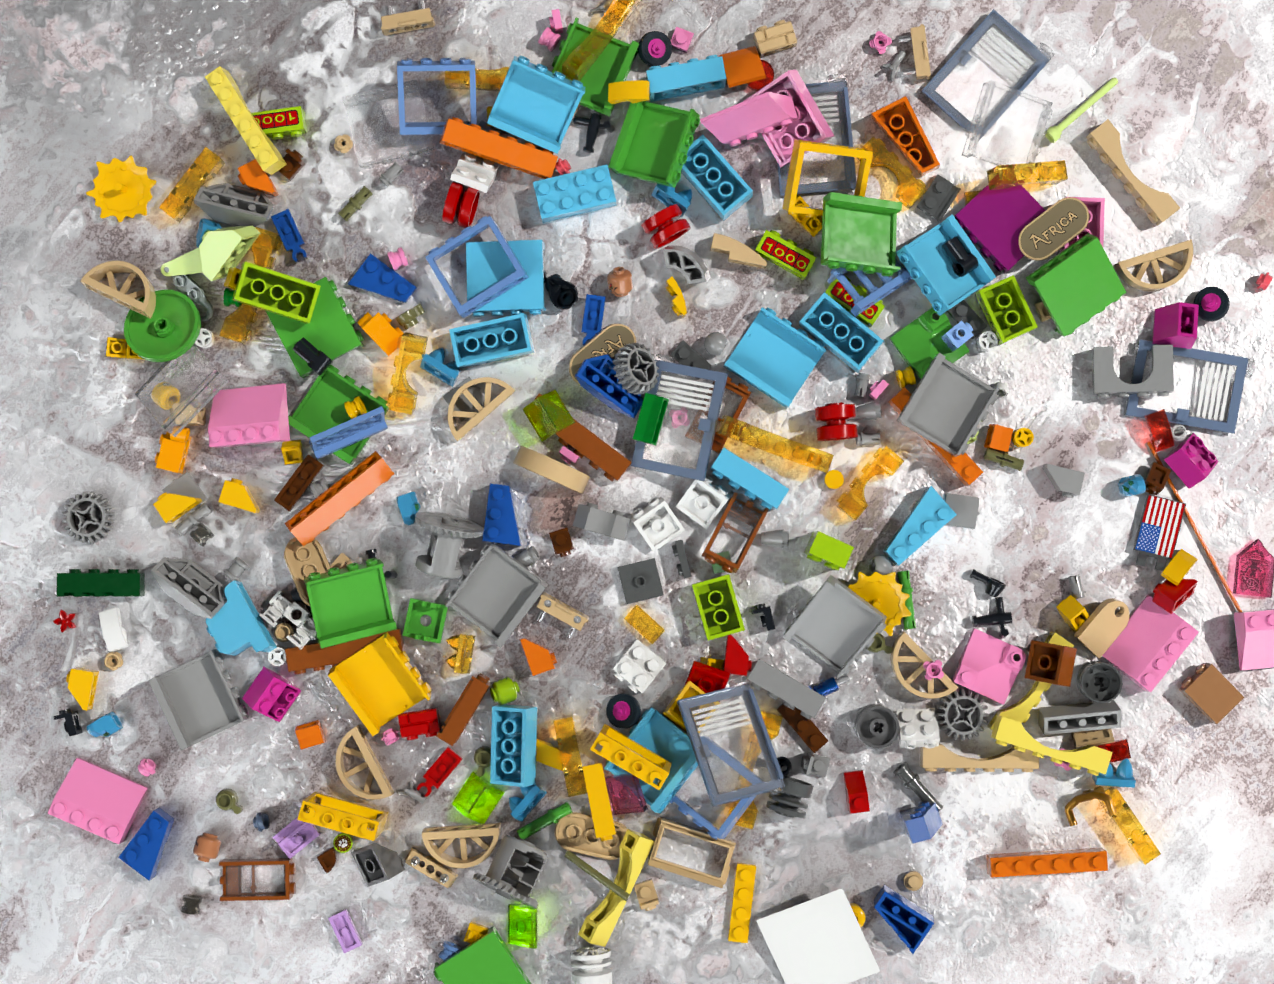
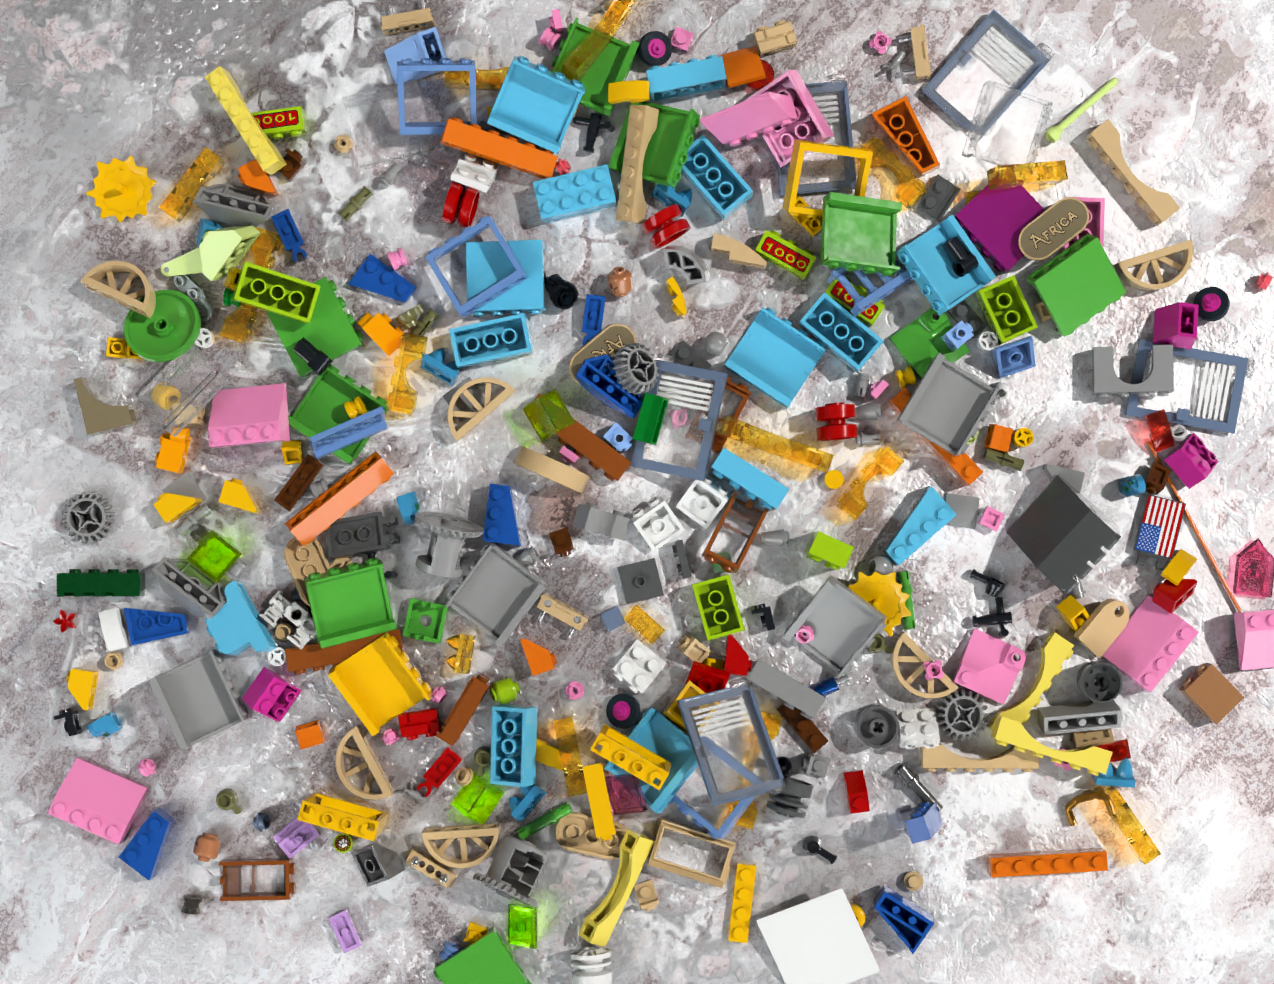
(99, 416): none -> dark tan arch
(154, 625): none -> blue wing
(214, 555): none -> clear neon green slope
(328, 859): reddish brown tile -> none
(360, 535): none -> dark grey tile
(419, 46): none -> light blue slope
(426, 322): none -> olive pin
(439, 694): none -> bright pink plate
(464, 776): none -> tan plate
(574, 695): none -> bright pink plate
(597, 875): olive bar -> none
(611, 435): none -> light blue brick
(612, 618): none -> sand blue slope
(631, 199): none -> tan arch
(693, 648): none -> tan bracket
(804, 638): none -> bright pink plate
(819, 849): none -> black bar
(991, 518): none -> bright pink plate
(1013, 356): none -> medium blue slope
(1050, 663): dark orange slope -> none
(1063, 534): none -> dark grey windscreen

